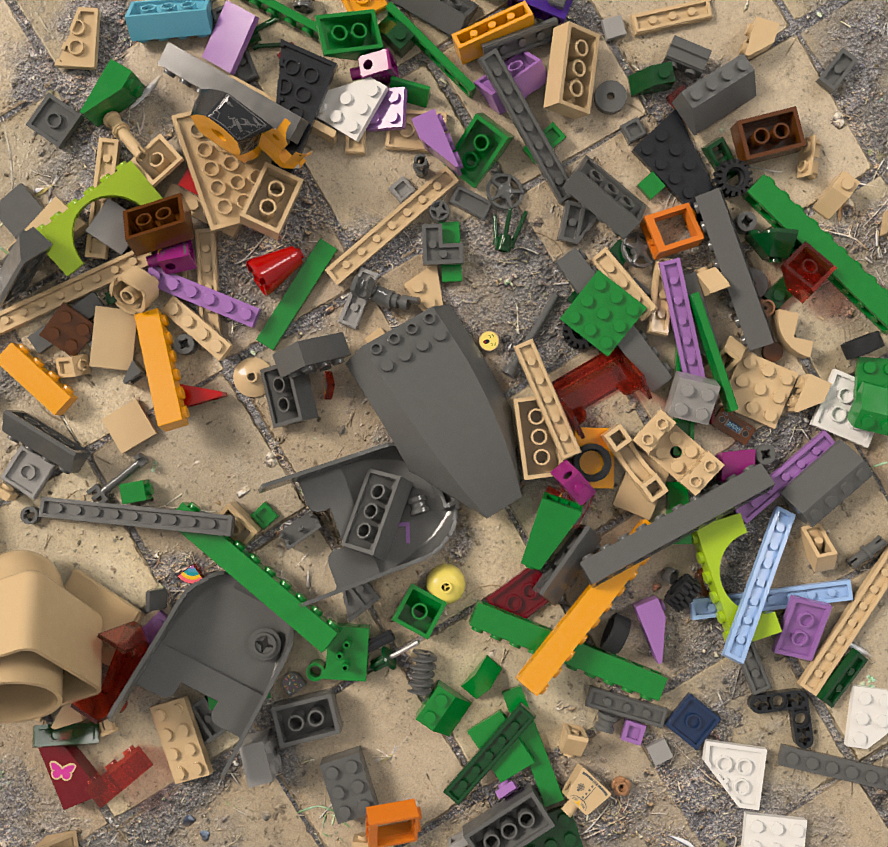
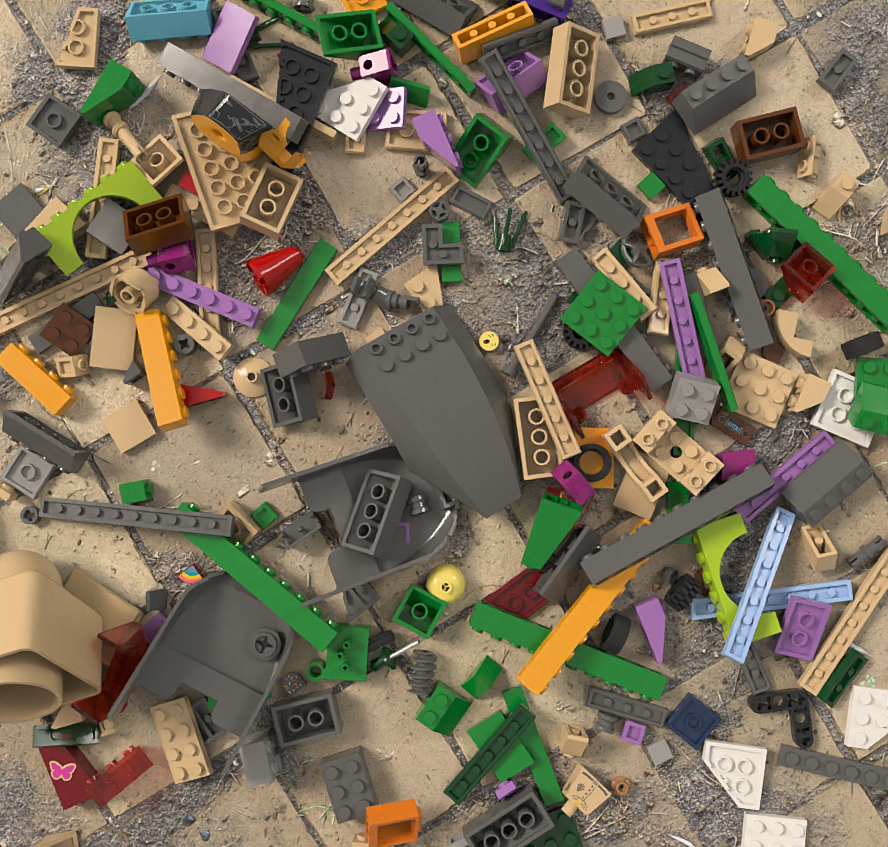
(140, 461): dark grey hinge -> none
(504, 191): dark grey wheel -> none
(741, 225): dark grey wheel -> none
(760, 455): dark grey wheel -> none

